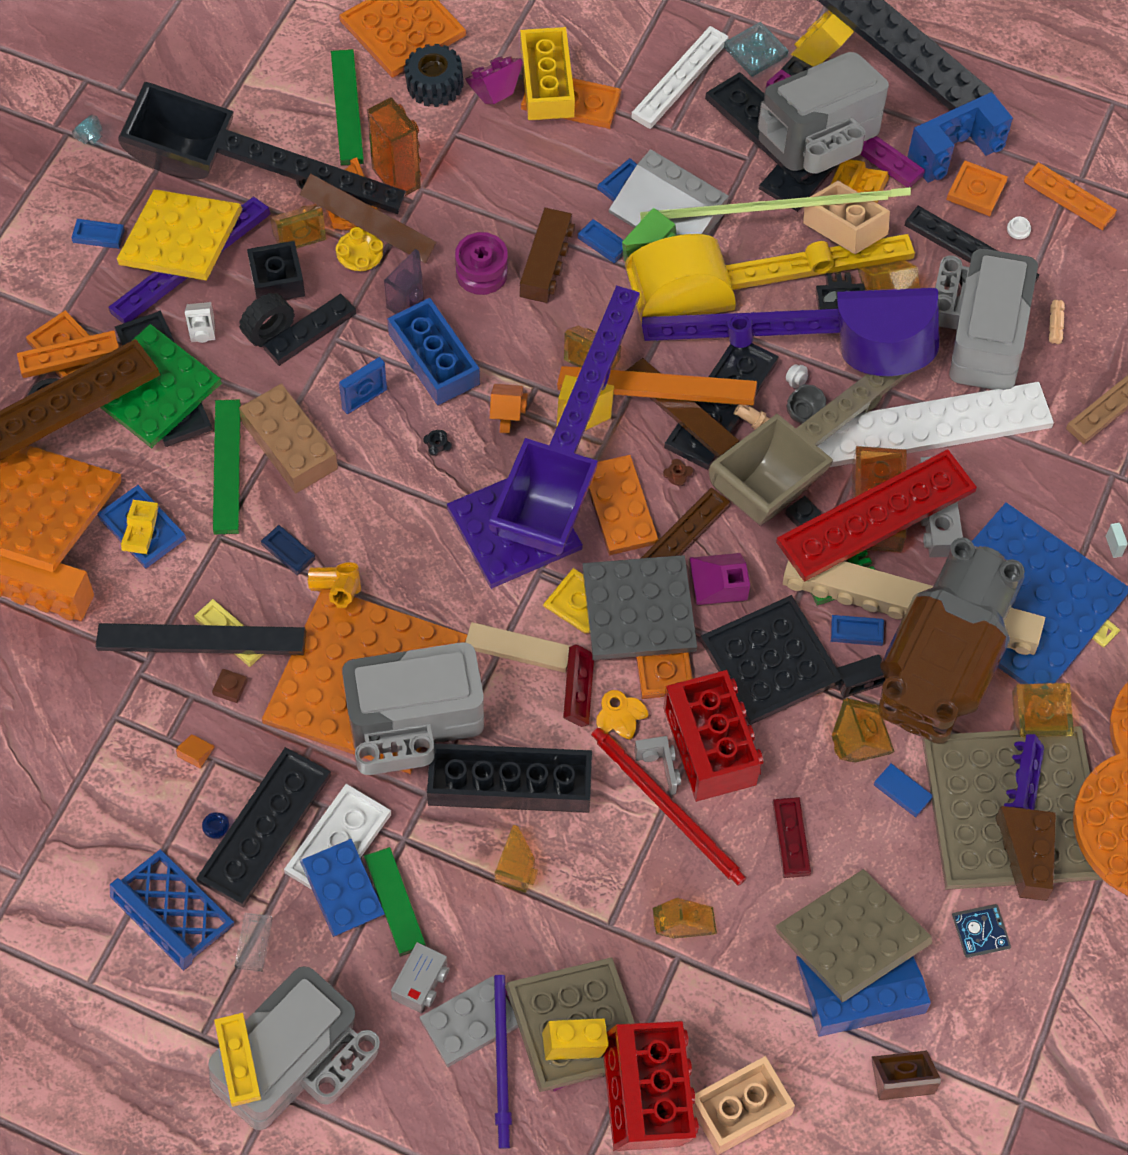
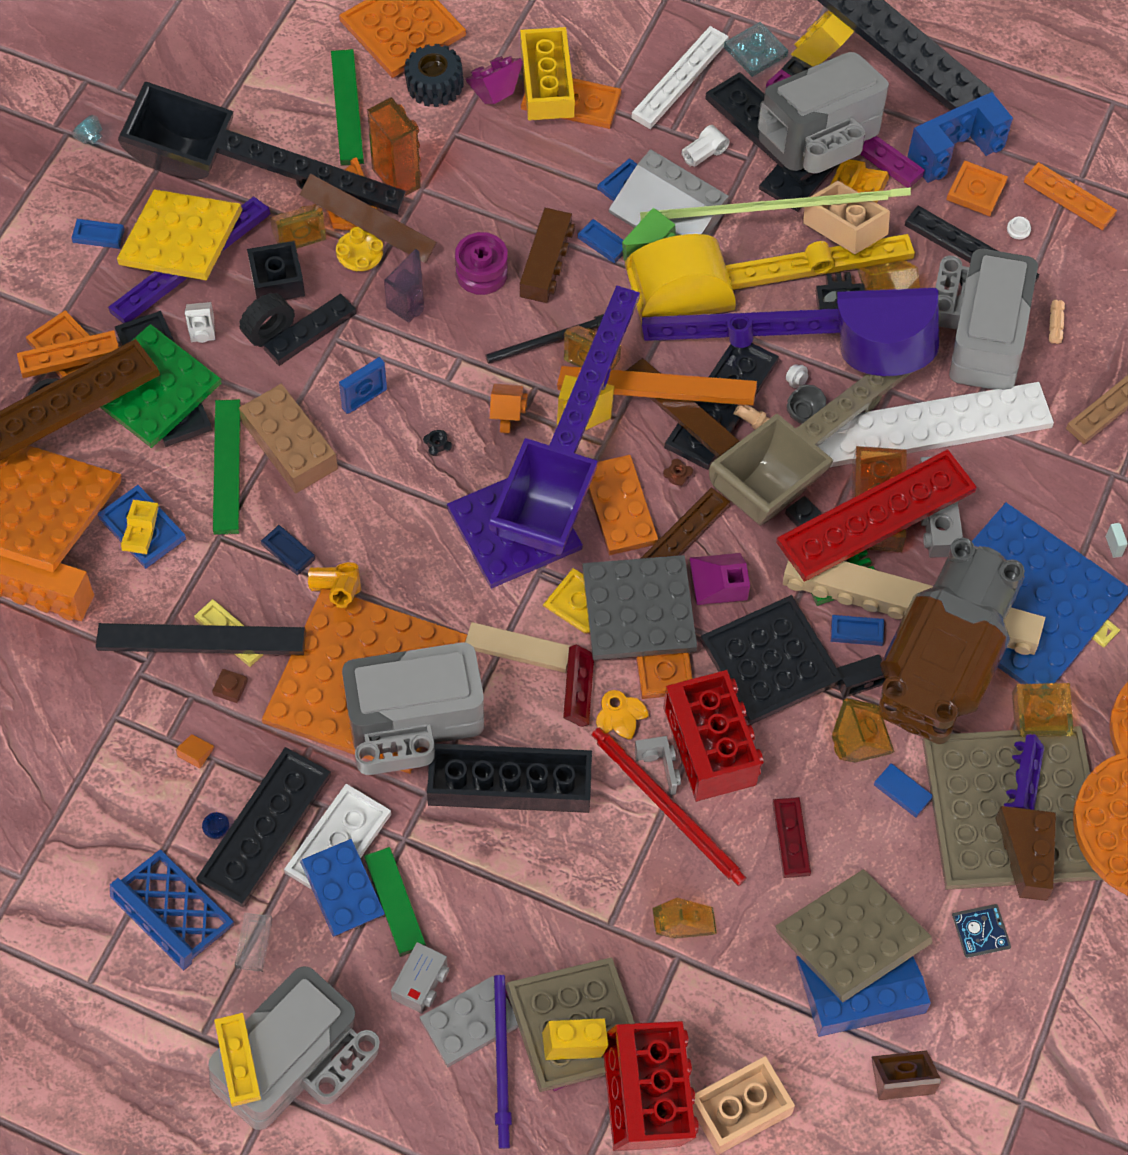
(433, 351): blue brick -> none
(517, 863): clear yellow slope -> none
(539, 342): none -> black bar
(709, 142): none -> white piece

